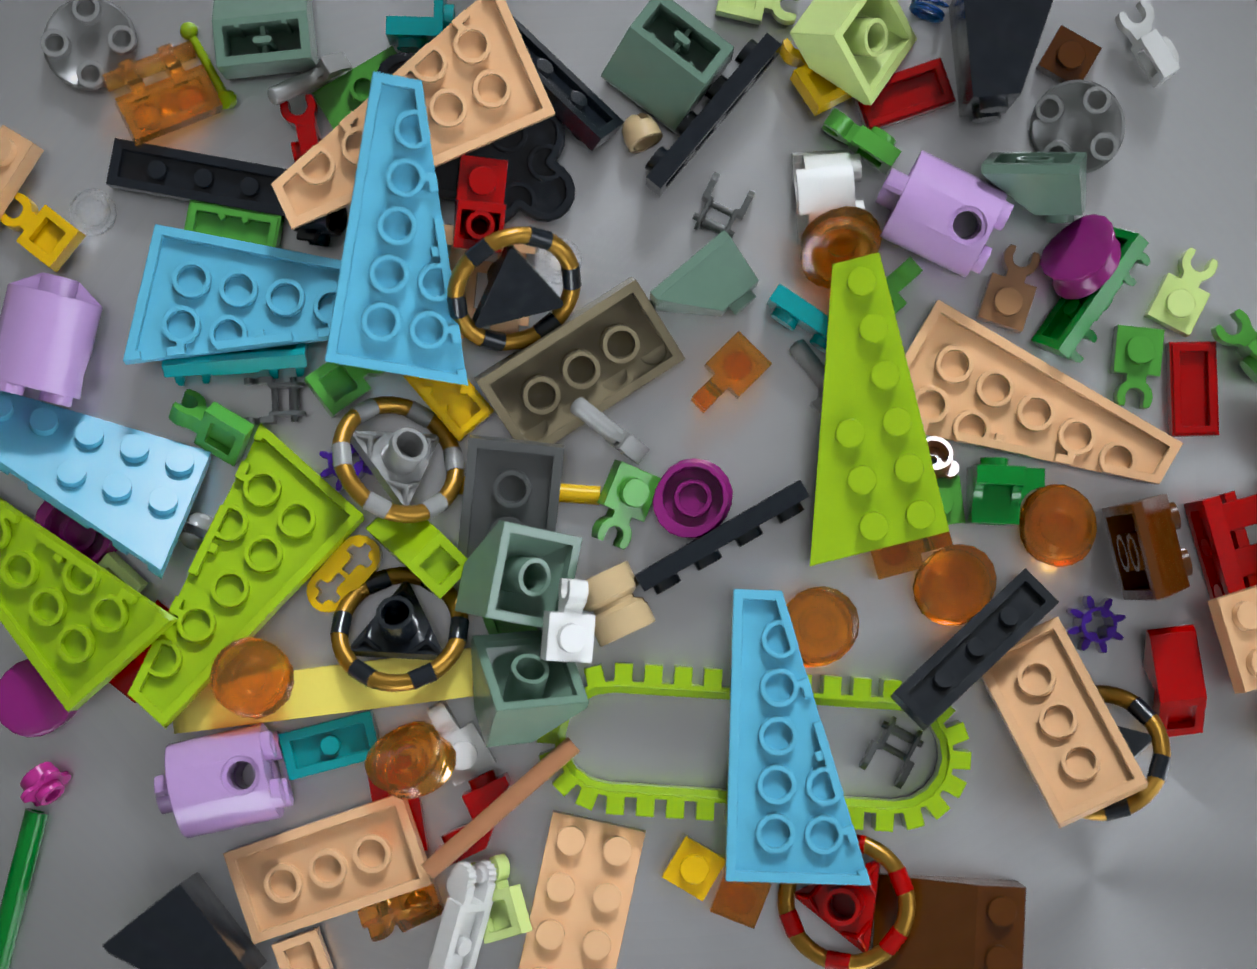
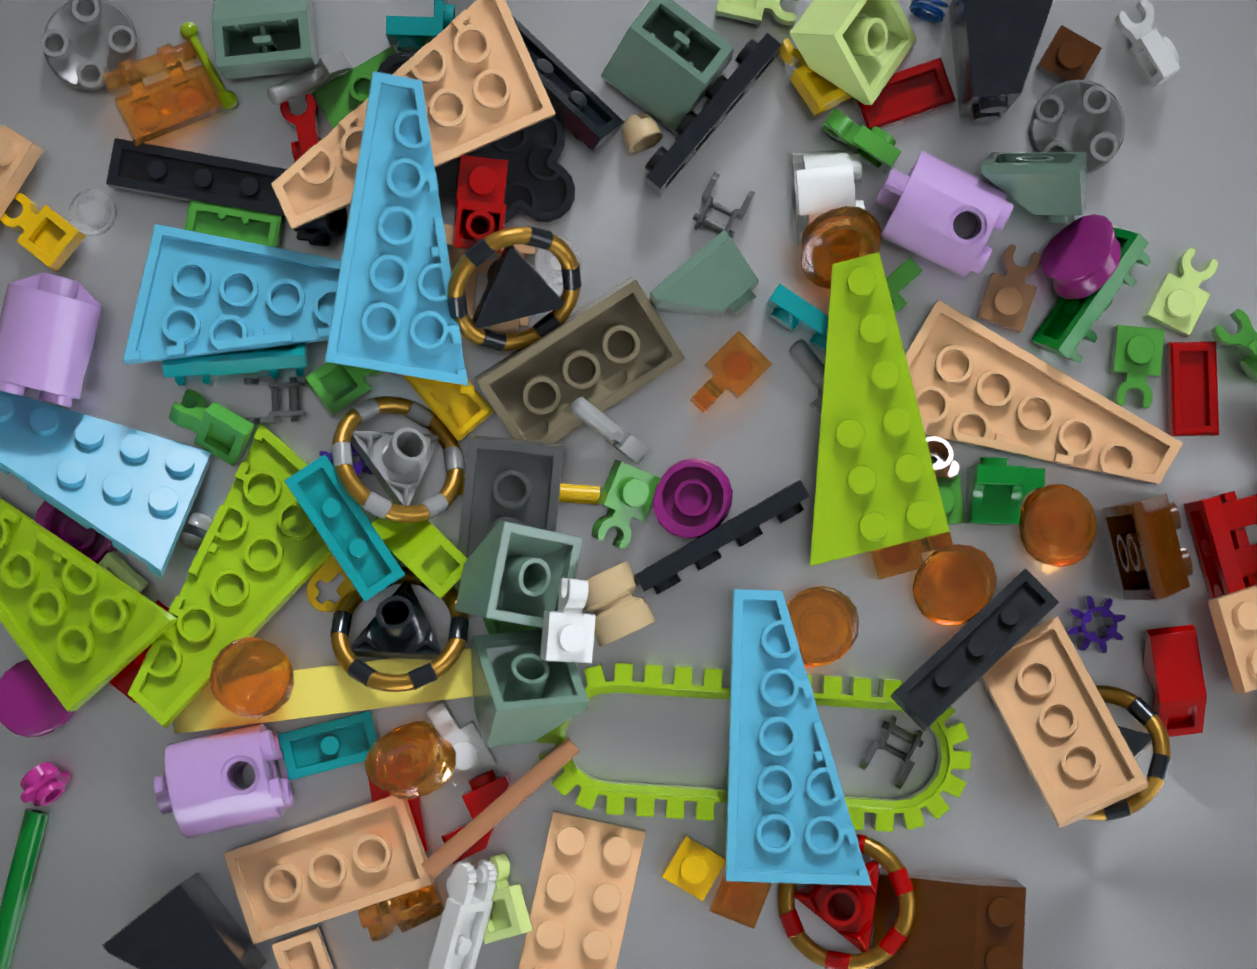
(344, 528): none -> teal plate

